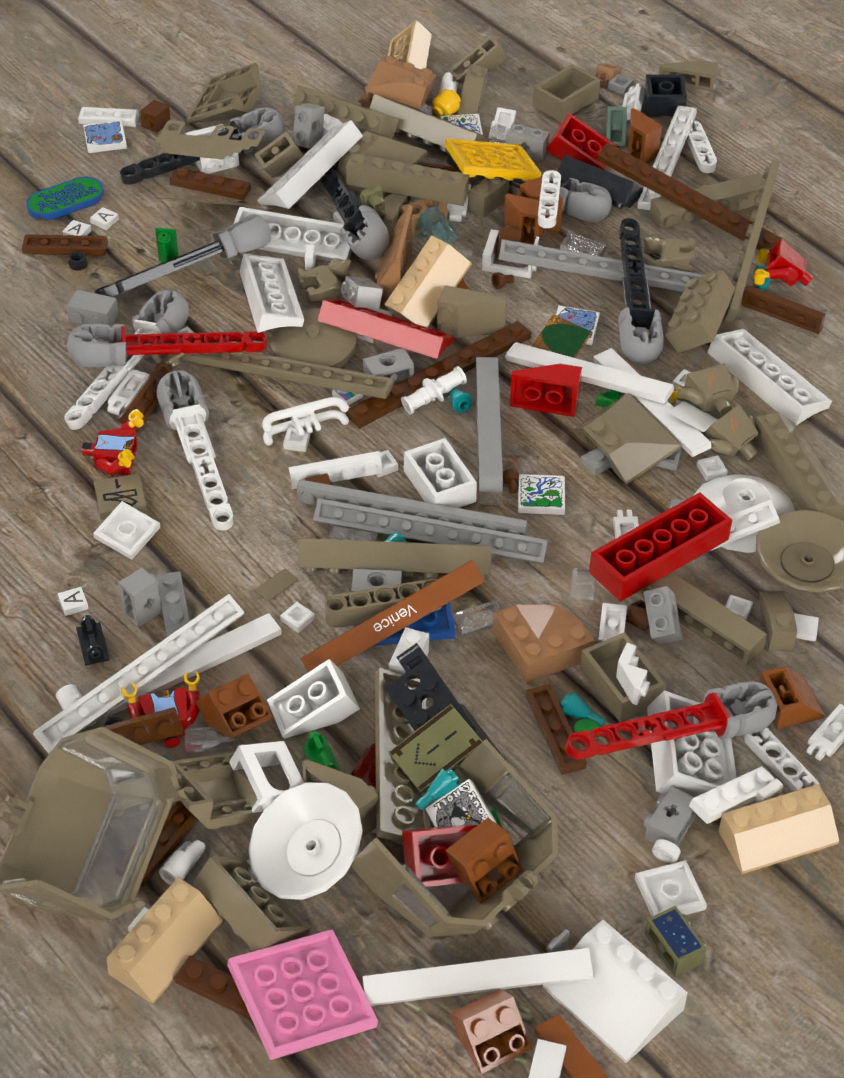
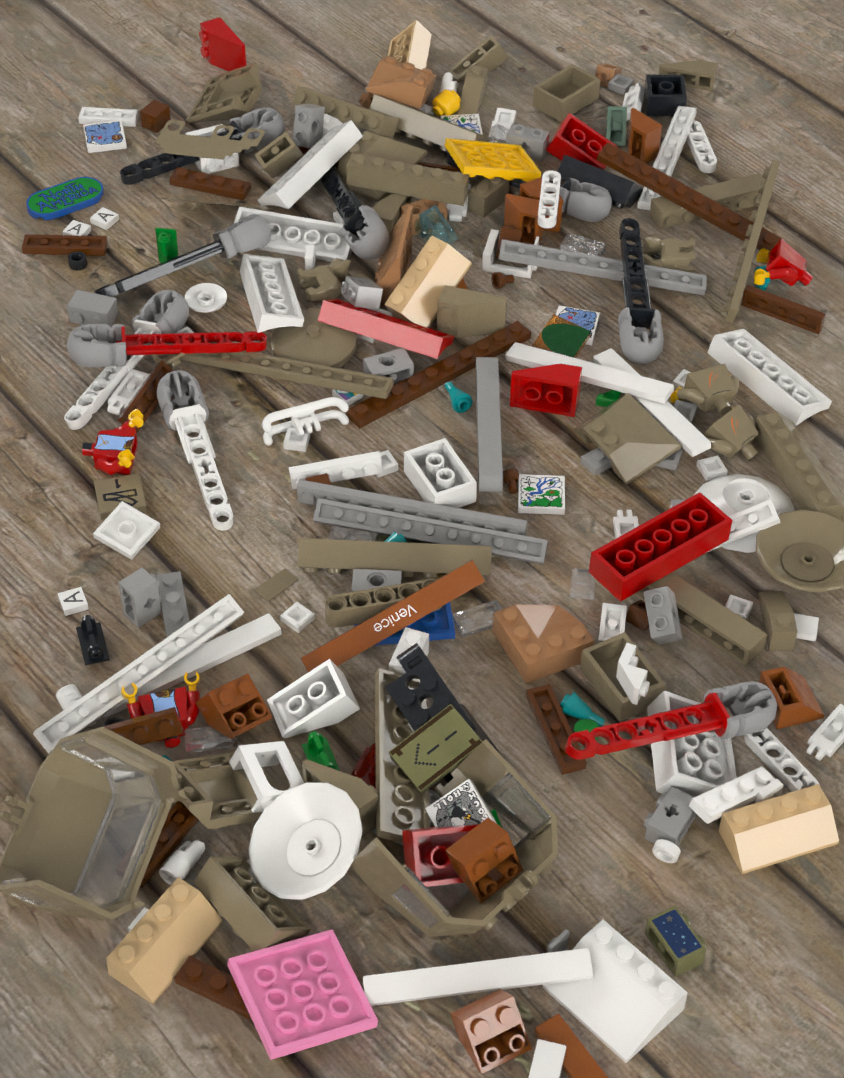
(206, 297): none -> white dish
(221, 45): none -> red slope
(375, 200): olive hips -> none
(433, 389): white piece -> none
(442, 784): teal cone -> none
(669, 887): white tile -> none
(692, 416): white sticker -> none
(700, 311): dark tan brick -> none

